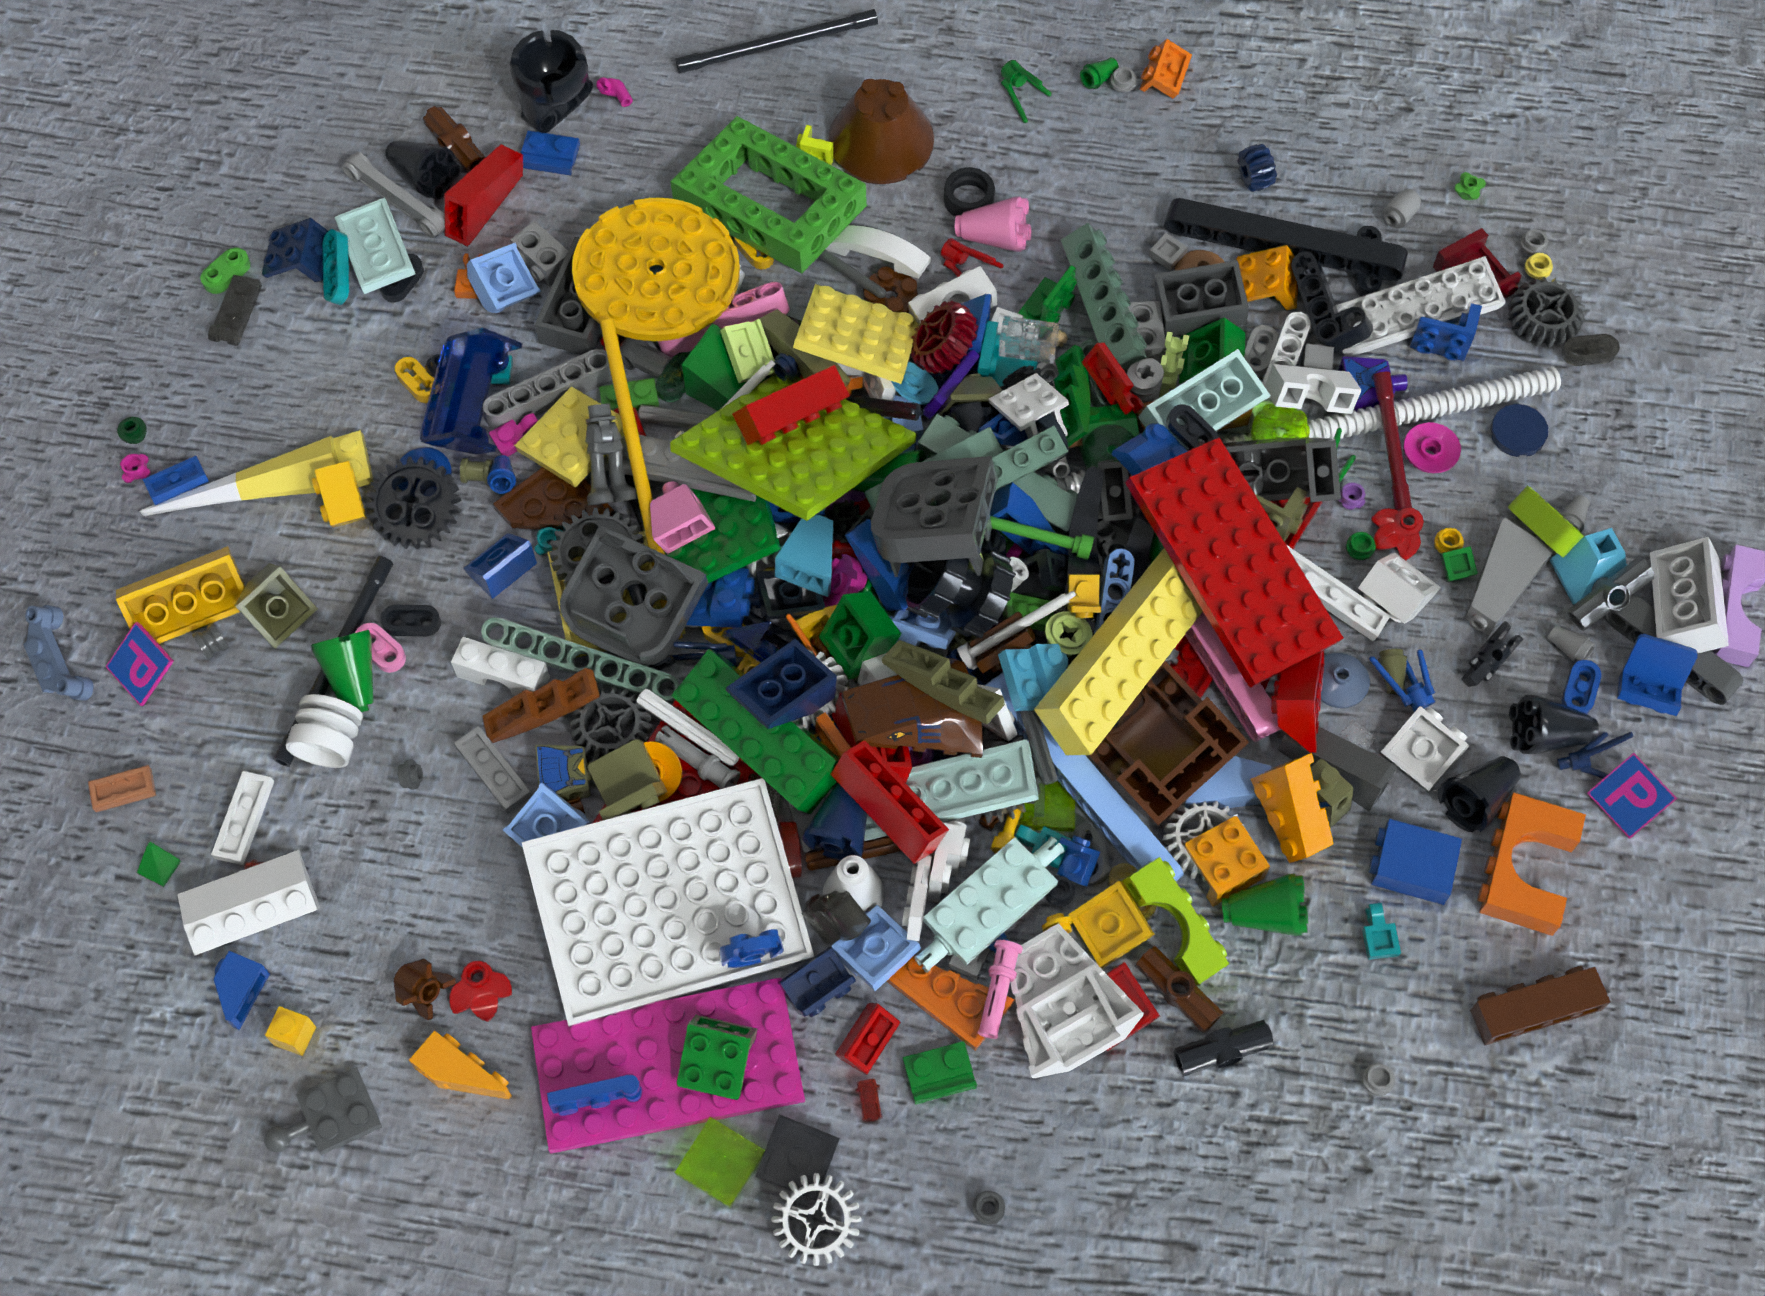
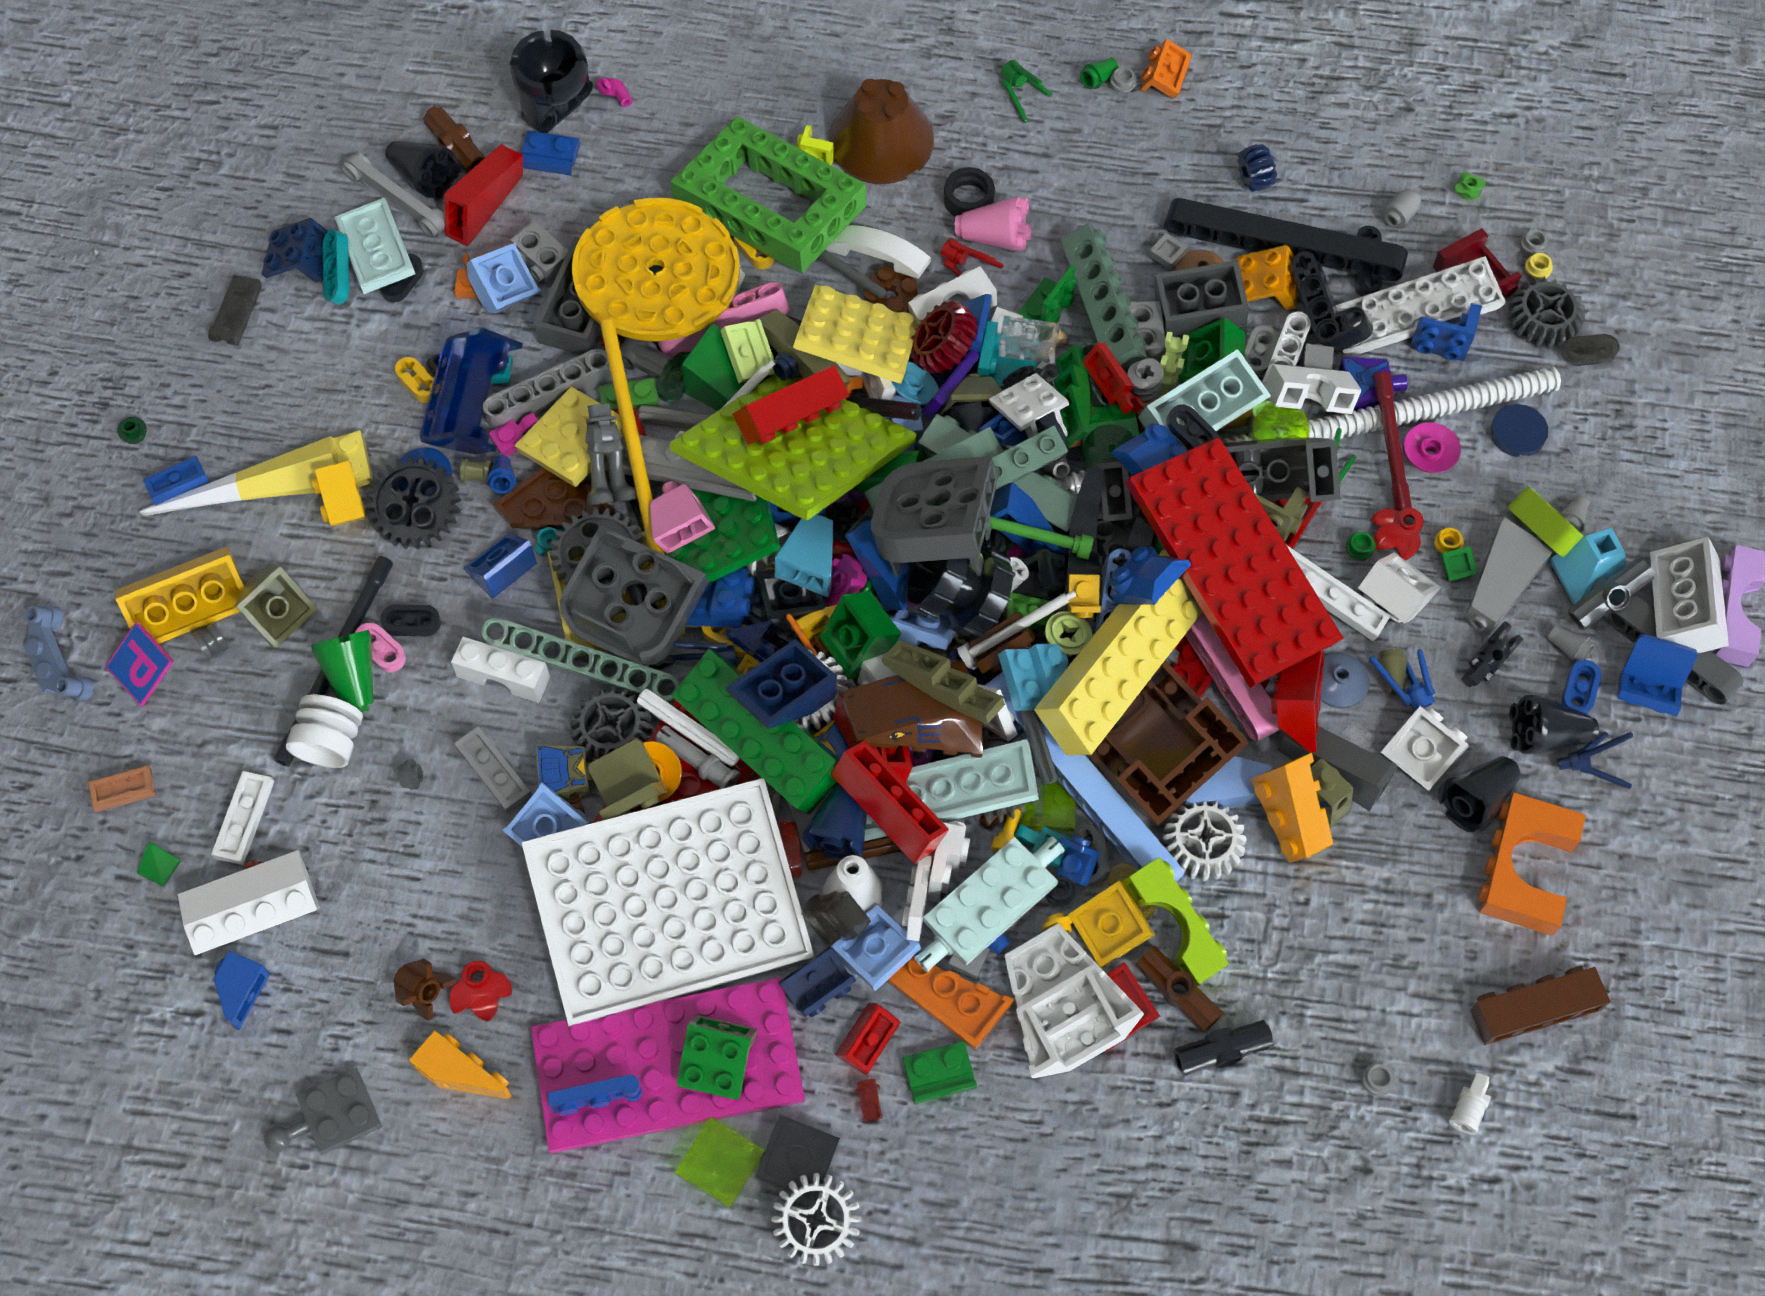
(132, 461): dark pink plate -> none
(225, 268): bright green plate -> none
(290, 1031): yellow brick -> none
(540, 707): dark orange slope -> none
(699, 60): black piece -> none
(749, 951): blue plate -> none
(830, 735): orange tile -> none
(988, 1197): dark grey plate -> none
(1001, 975): bright pink pin -> none
(1145, 577): none -> blue slope
(1227, 859): light orange bracket -> none
(1270, 906): green cone -> none
(1354, 490): medium lavender plate -> none
(1379, 938): teal plate -> none
(1415, 861): blue brick -> none
(1471, 1106): none -> white hinge
(1632, 795): blue piece -> none

